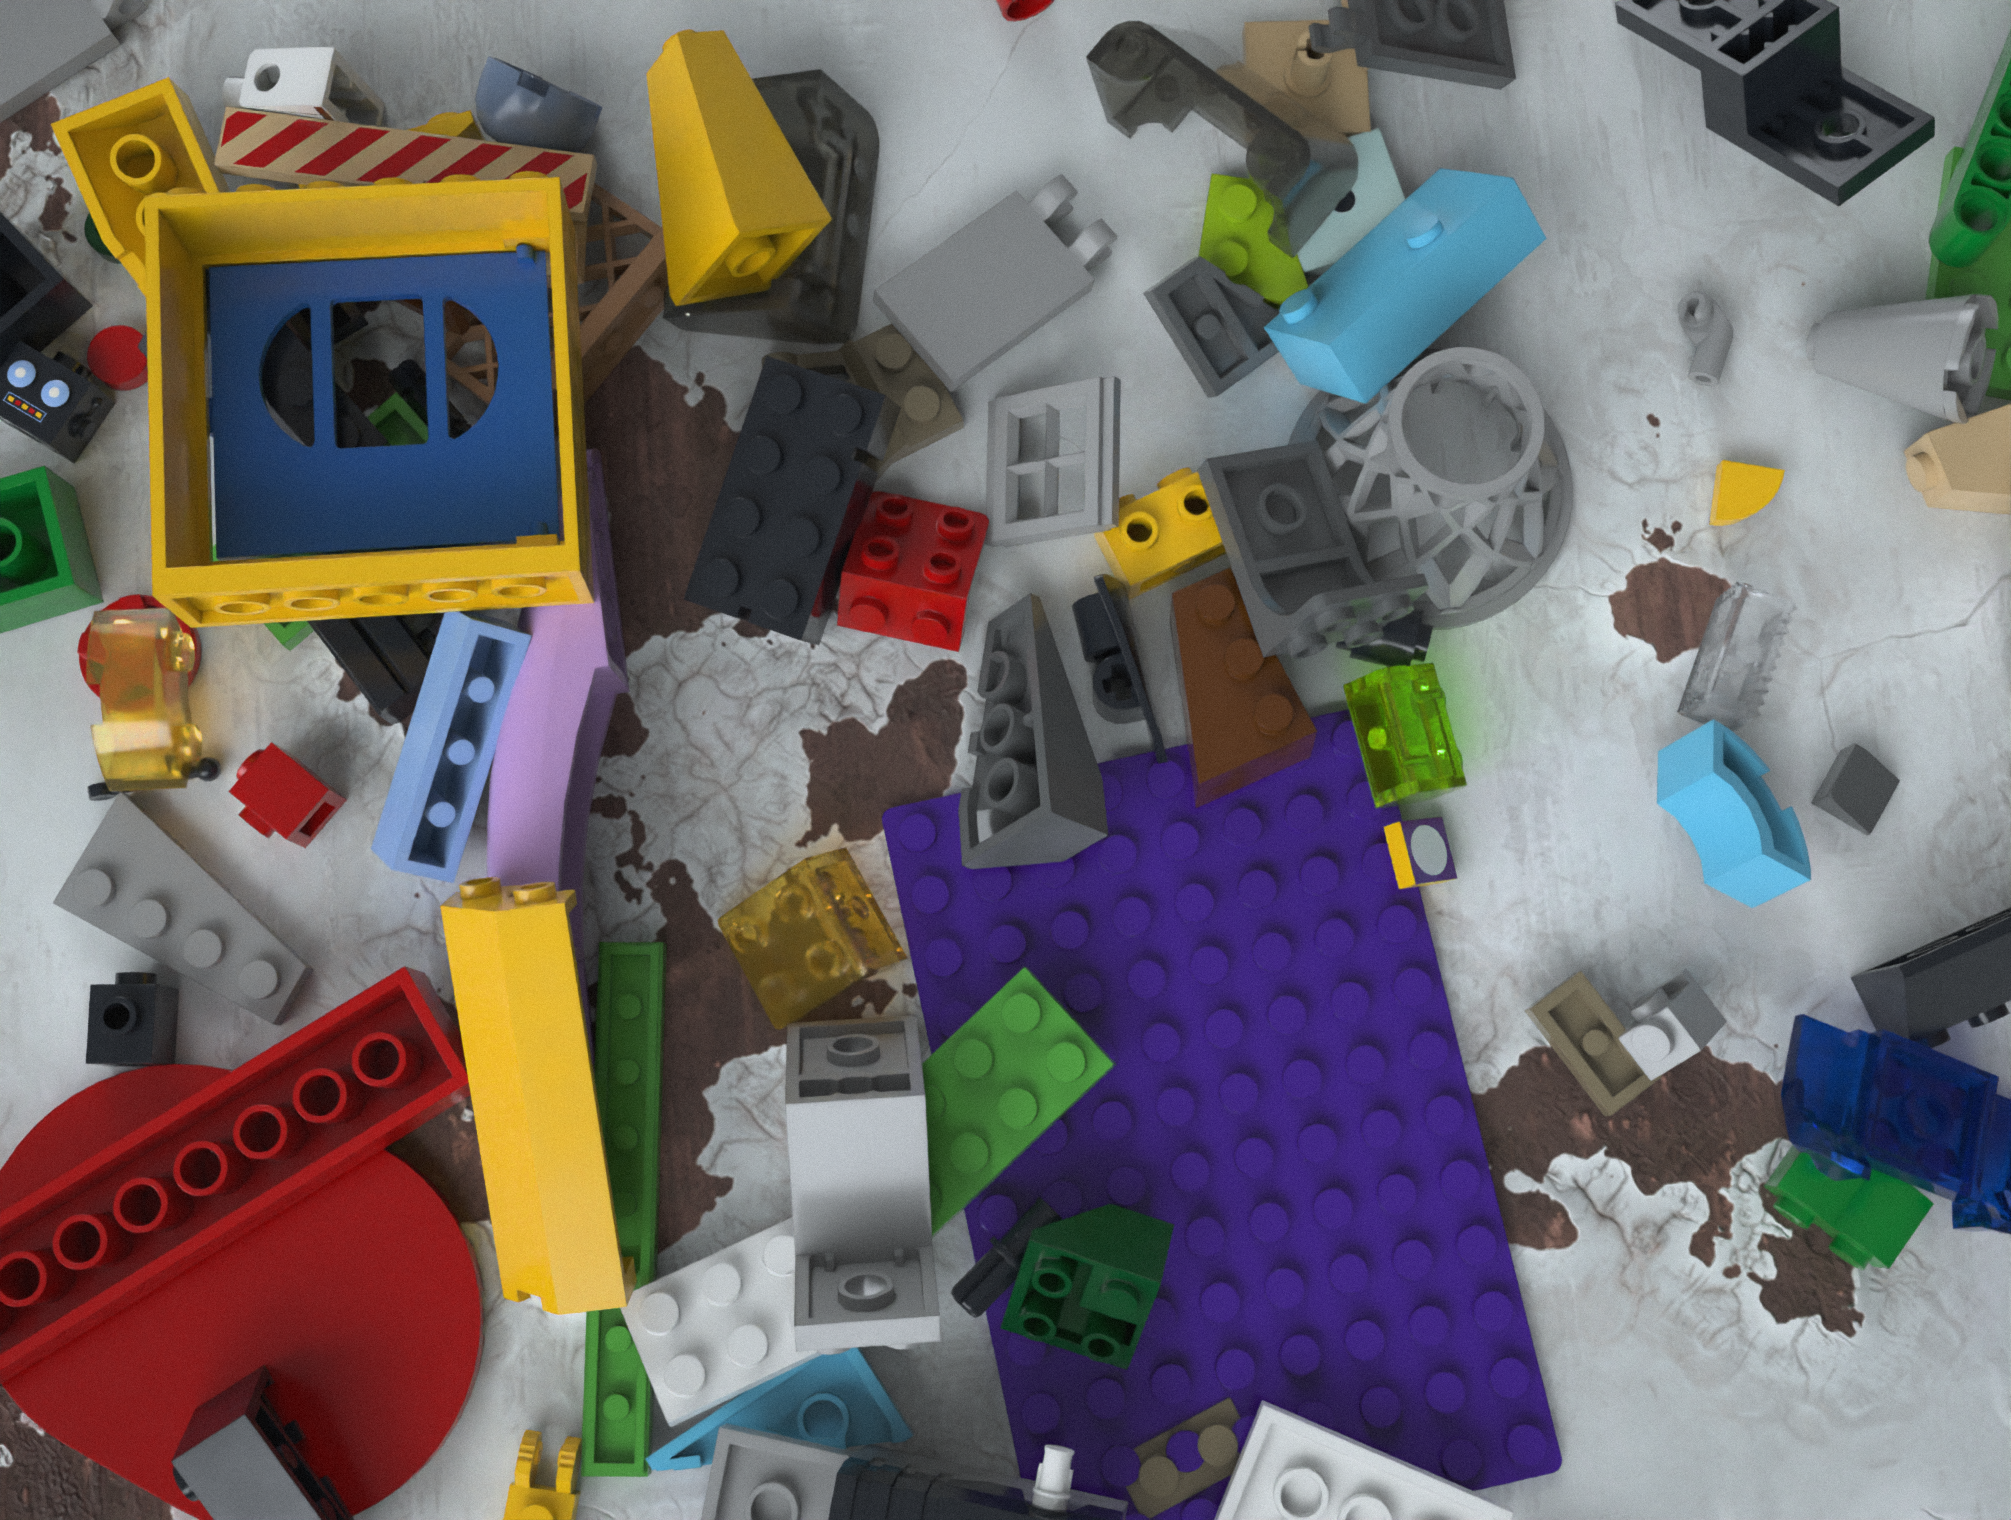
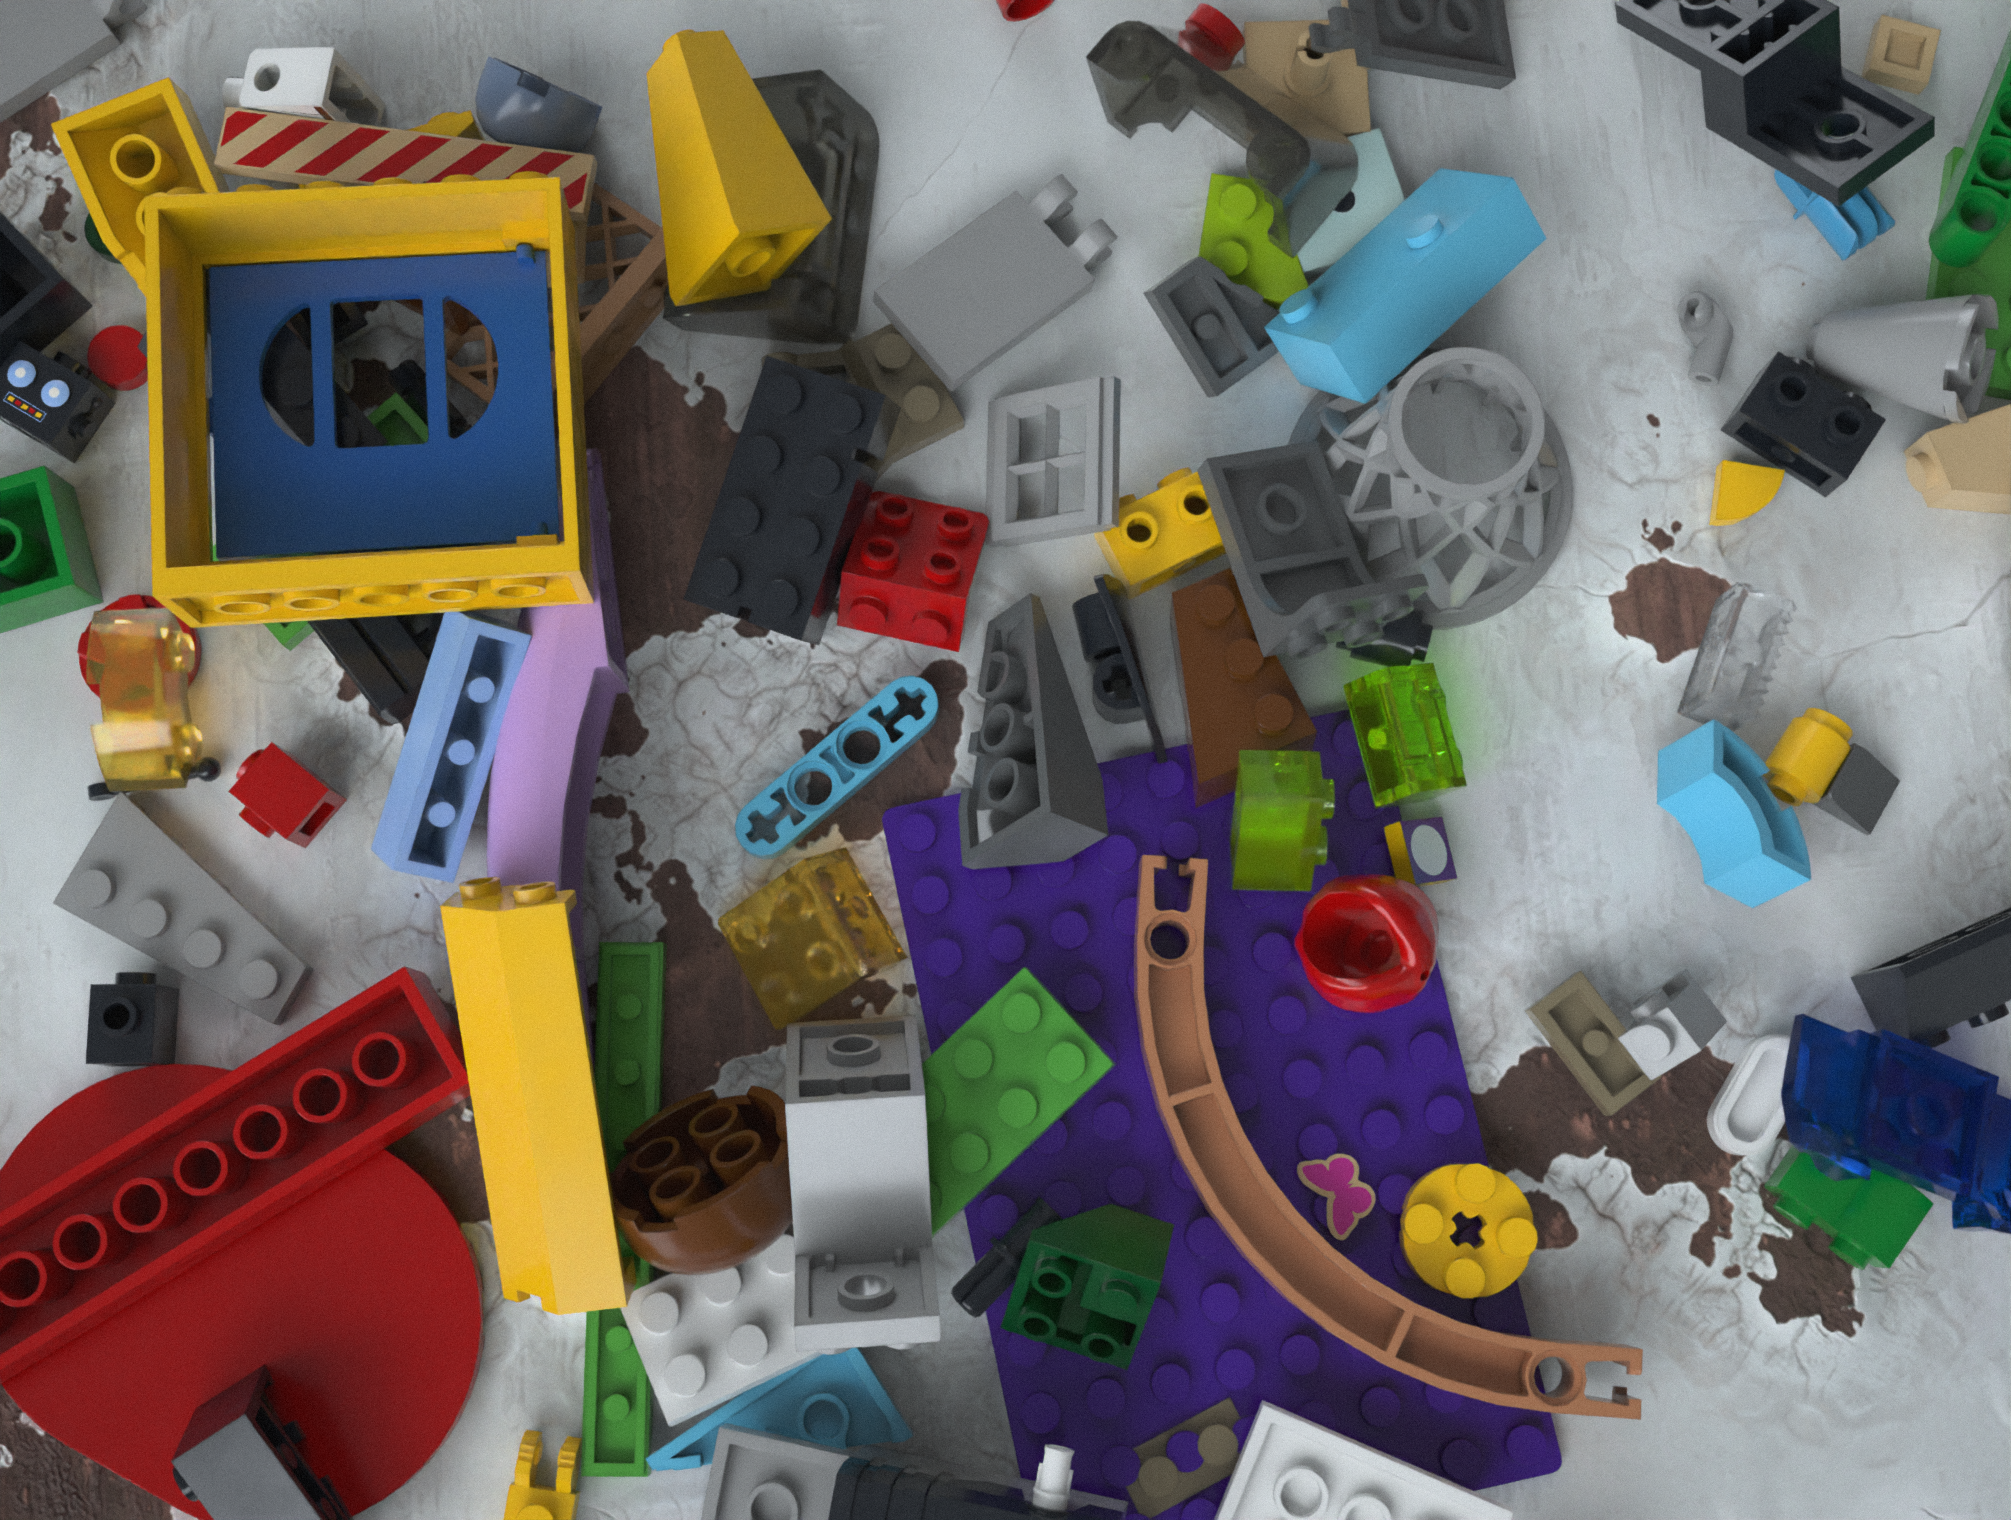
(705, 1182): none -> reddish brown cylinder
(831, 760): none -> medium azure beam
(1216, 27): none -> red tile
(1278, 820): none -> clear neon green brick
(1280, 1241): none -> nougat piece
(1345, 1193): none -> dark pink sticker
(1368, 942): none -> red piece
(1505, 1236): none -> yellow plate
(1749, 1104): none -> white tile
(1803, 423): none -> black brick
(1807, 757): none -> yellow brick
(1843, 227): none -> dark azure arm
(1900, 54): none -> tan tile

